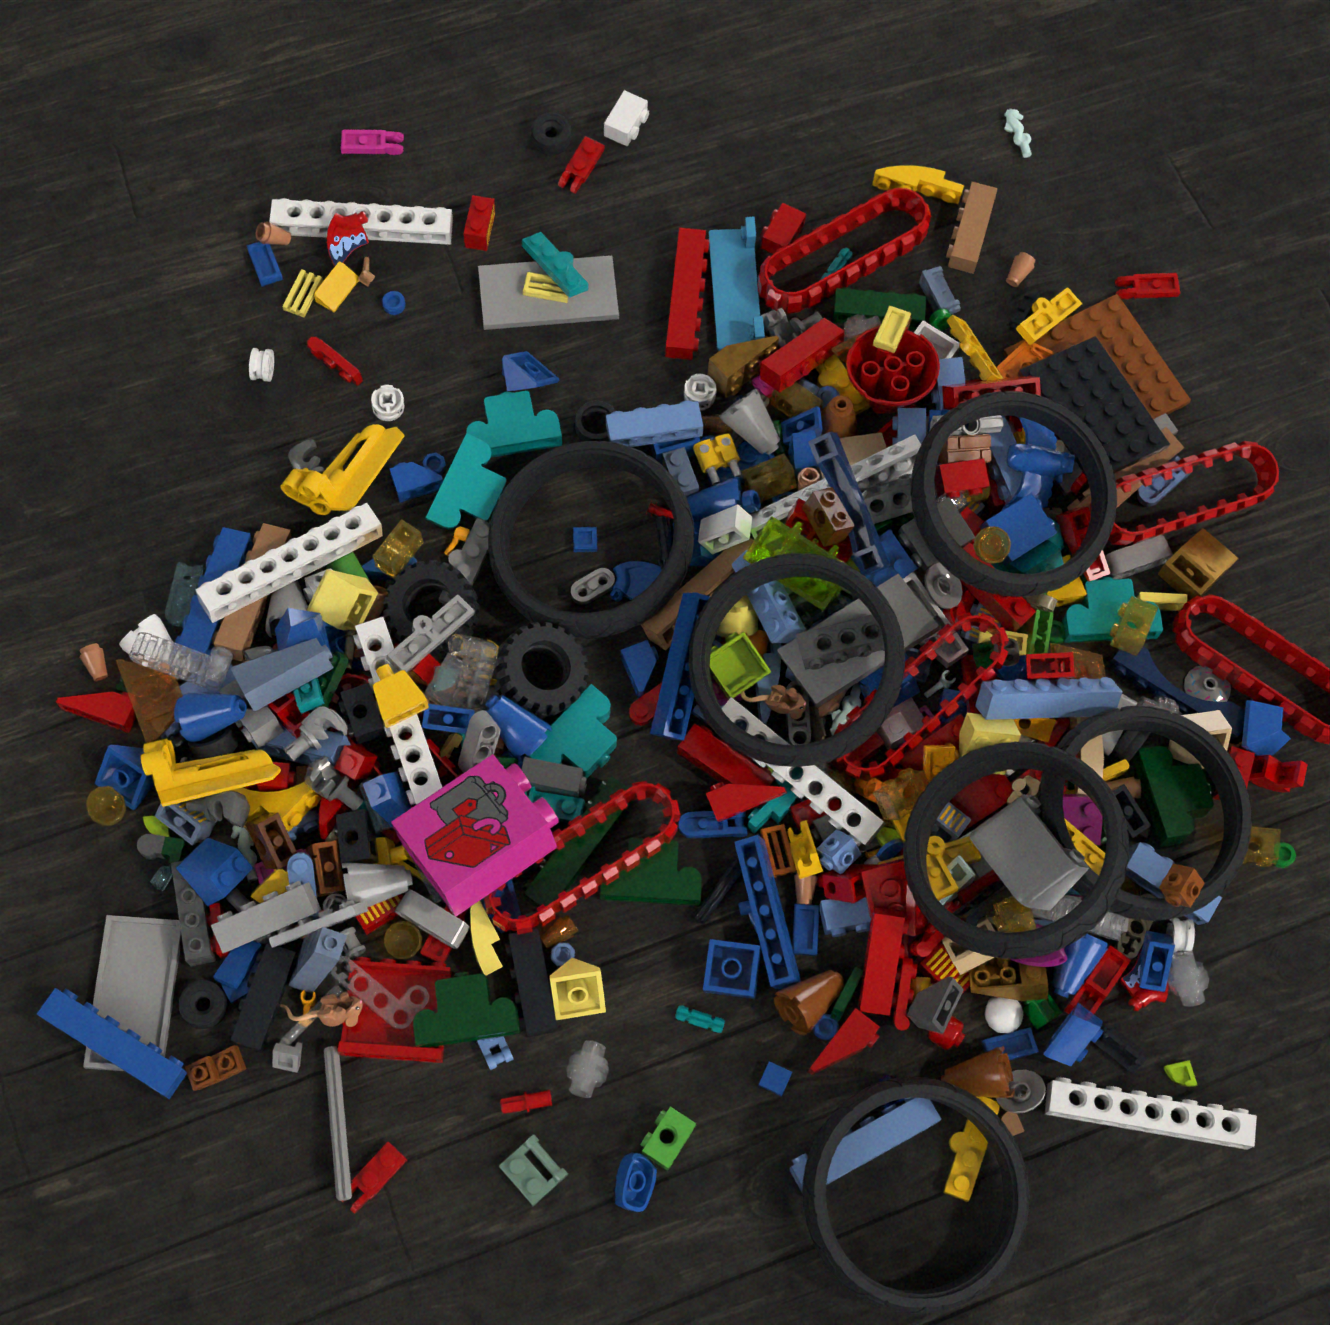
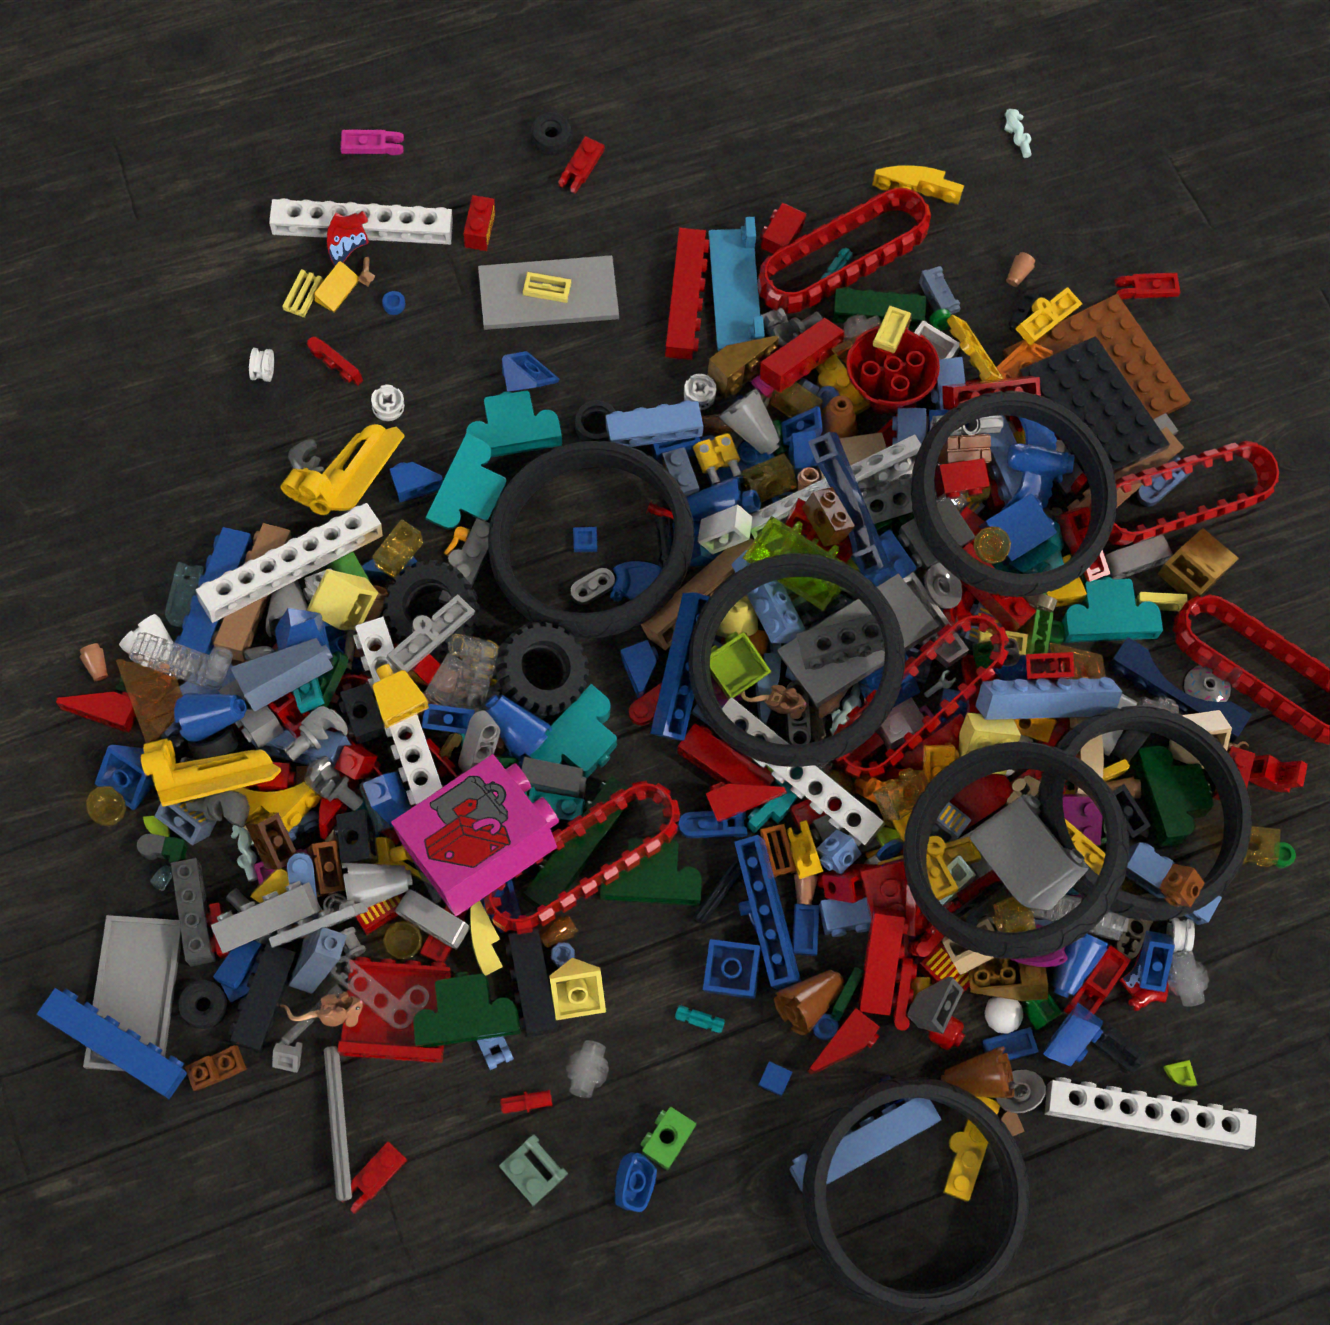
(214, 870): blue slope -> none
(264, 263): blue tile -> none
(270, 234): nougat cone -> none
(307, 1004): light orange hand -> none
(435, 463): blue tile -> none
(444, 678): clear light blue tile -> none
(556, 264): teal hinge -> none
(626, 118): white brick -> none
(972, 227): medium nougat brick -> none
(1139, 613): clear yellow brick -> none
(1263, 728): blue slope -> none

